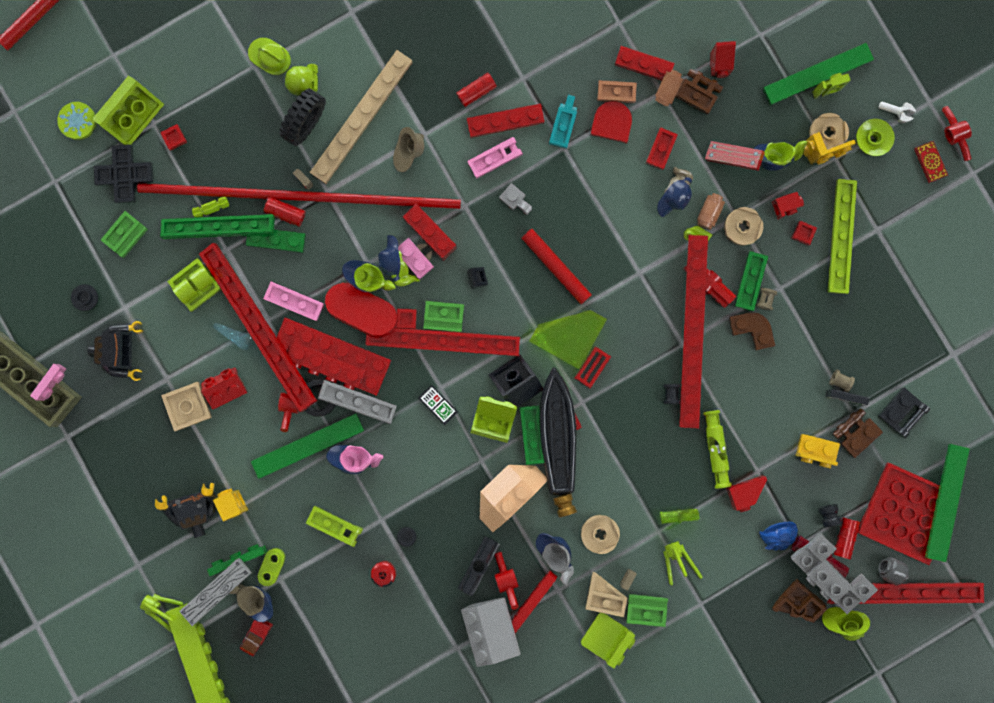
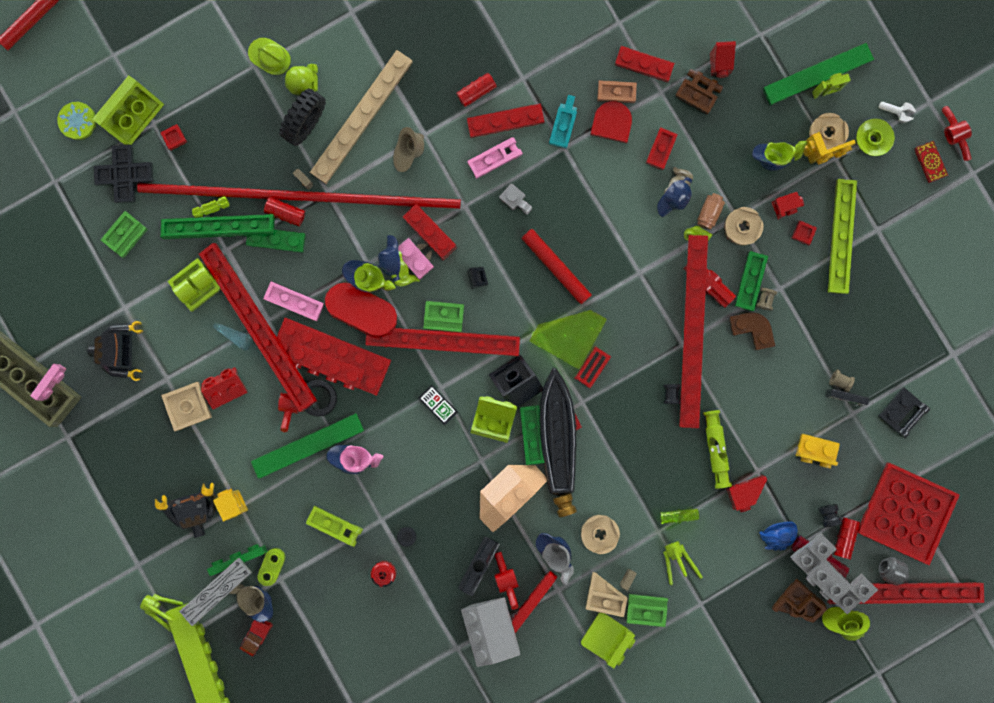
(84, 297): black piece -> none
(357, 402): light grey tile -> none
(406, 318): red plate -> none
(669, 87): nougat head -> none
(735, 155): tile -> none
(860, 437): reddish brown plate -> none
(947, 502): green tile -> none

